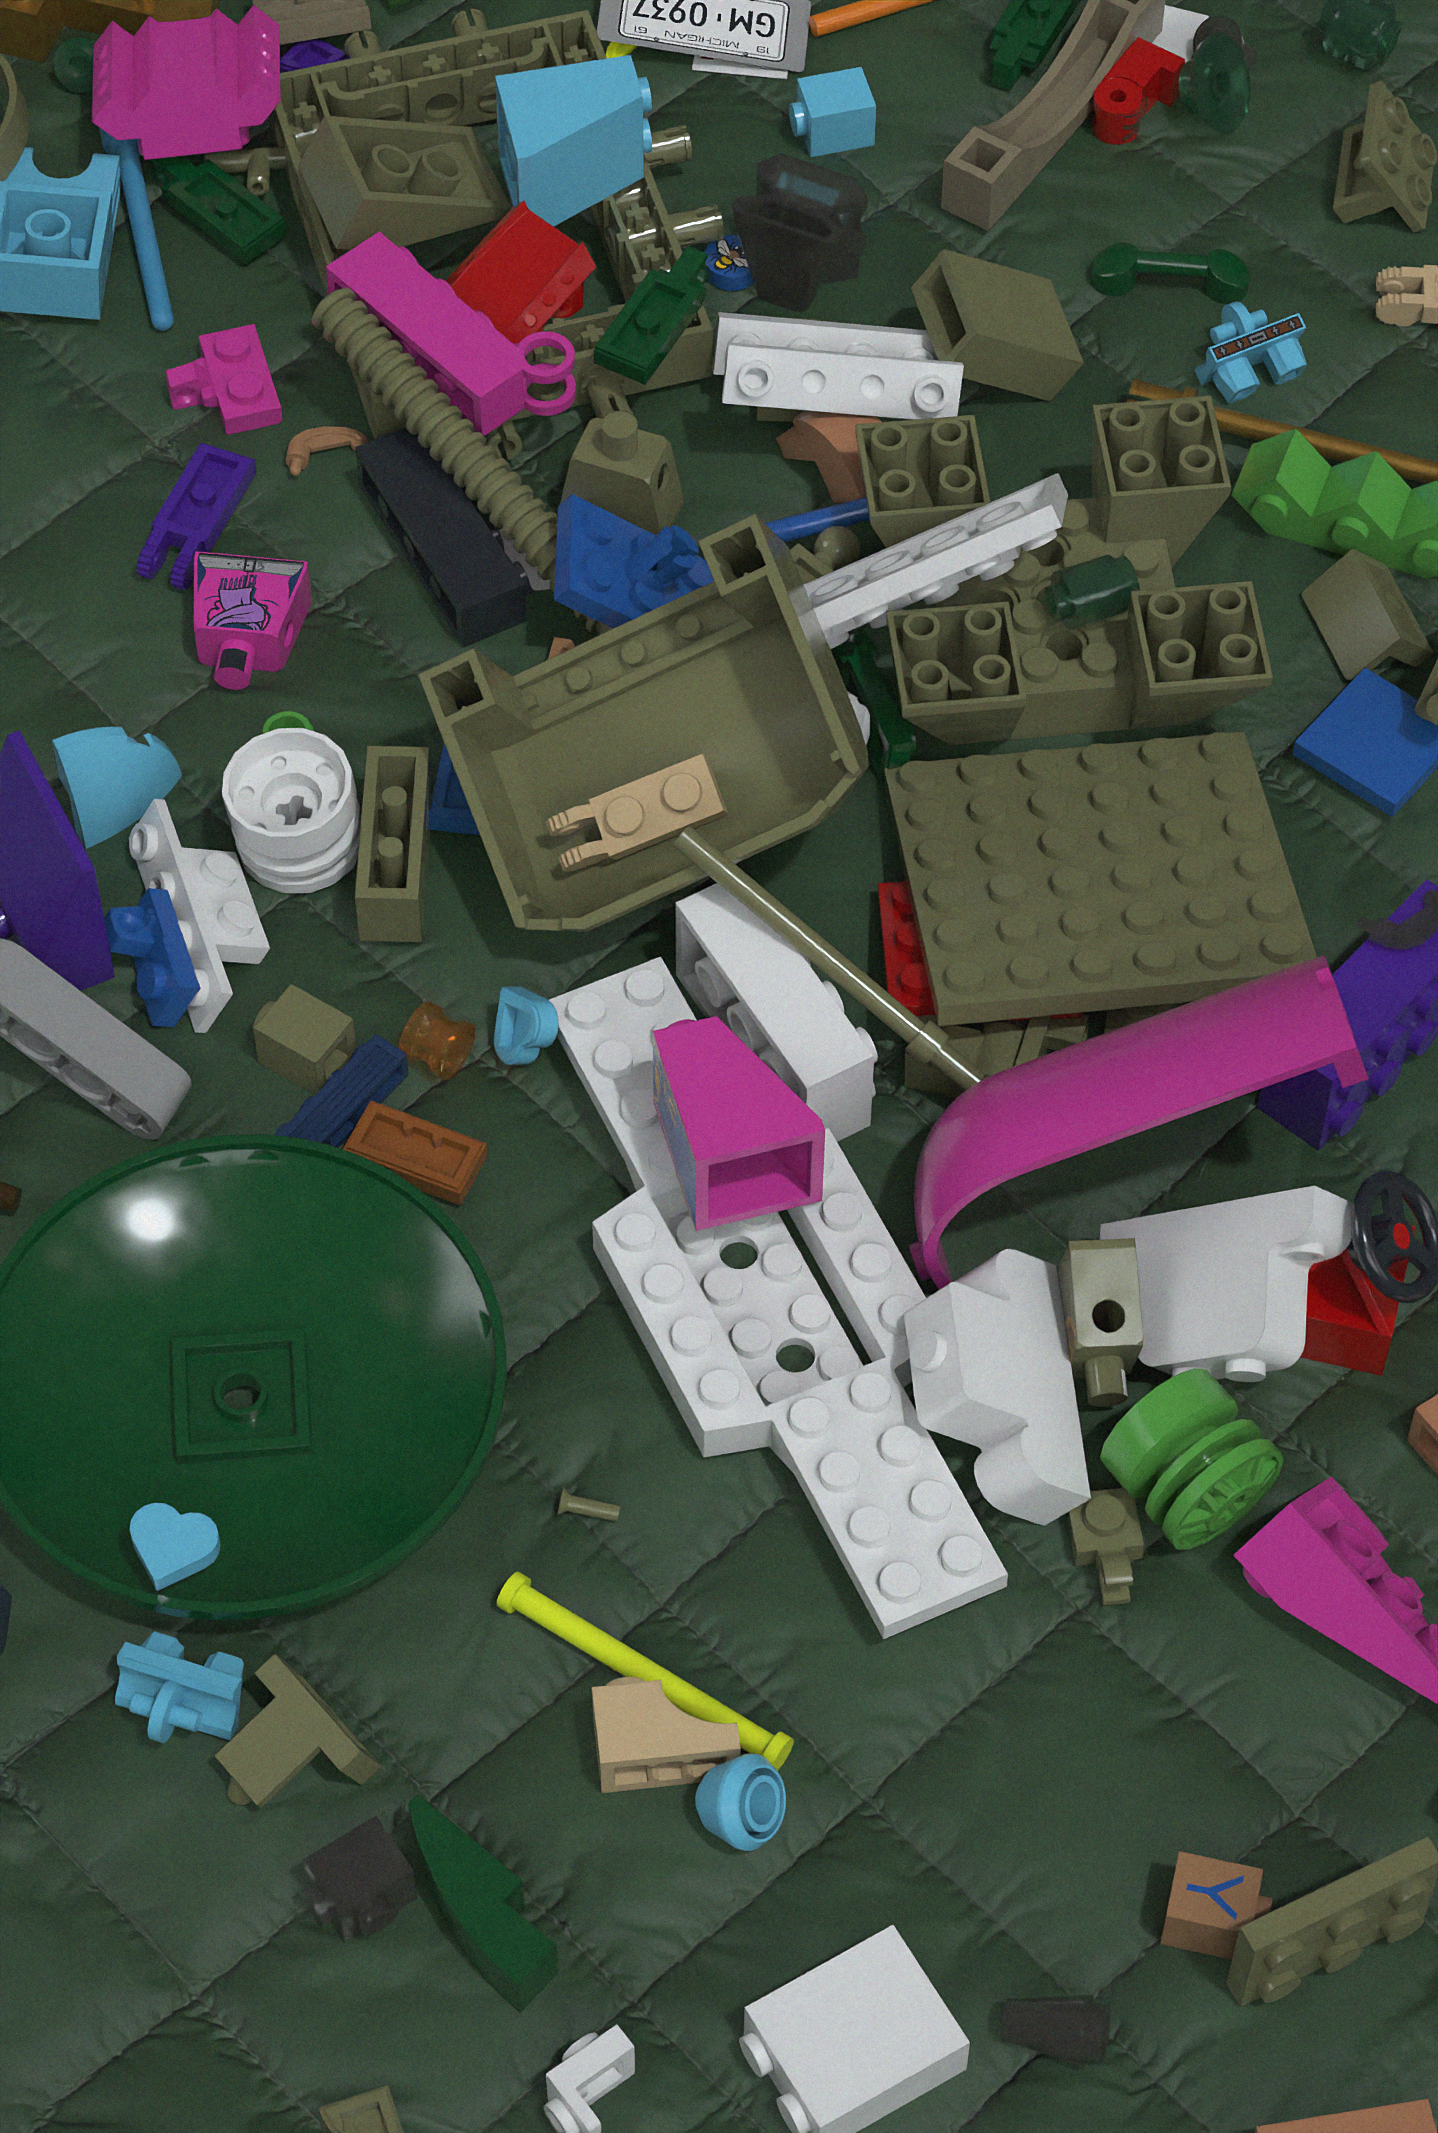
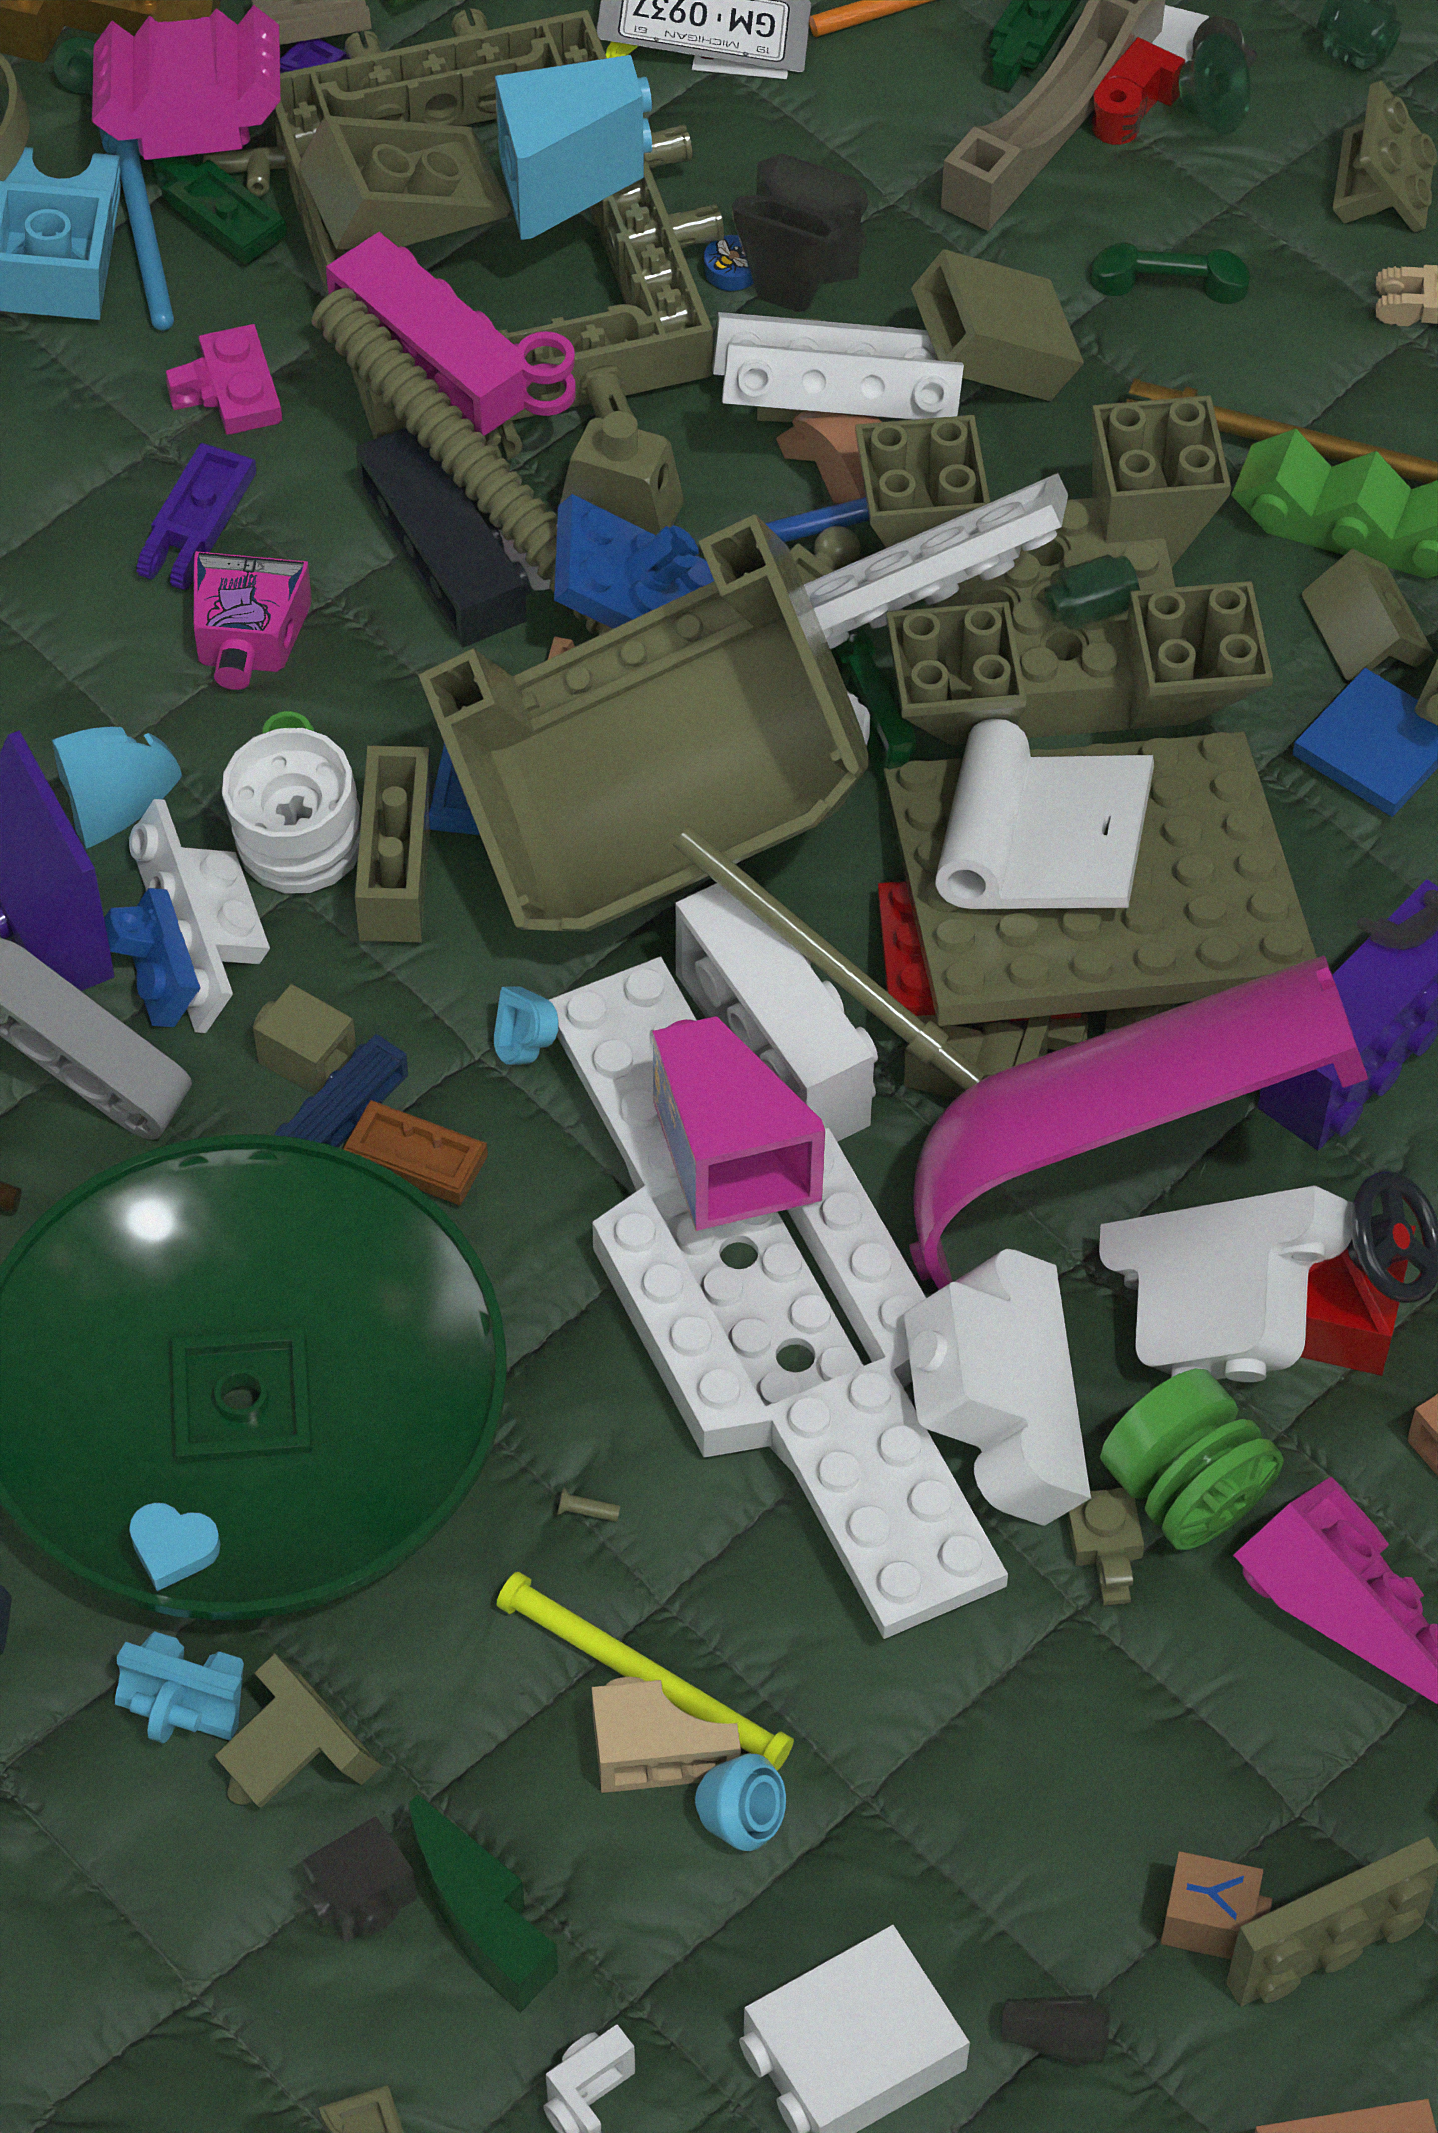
(317, 440): medium nougat piece -> none
(437, 1040): clear orange wheel -> none
(523, 275): red slope -> none
(642, 812): tan hinge -> none
(654, 318): dark green hinge -> none
(834, 112): medium azure brick -> none
(1036, 826): none -> white door
(1102, 1315): olive torso -> none
(1247, 341): medium azure hips -> none

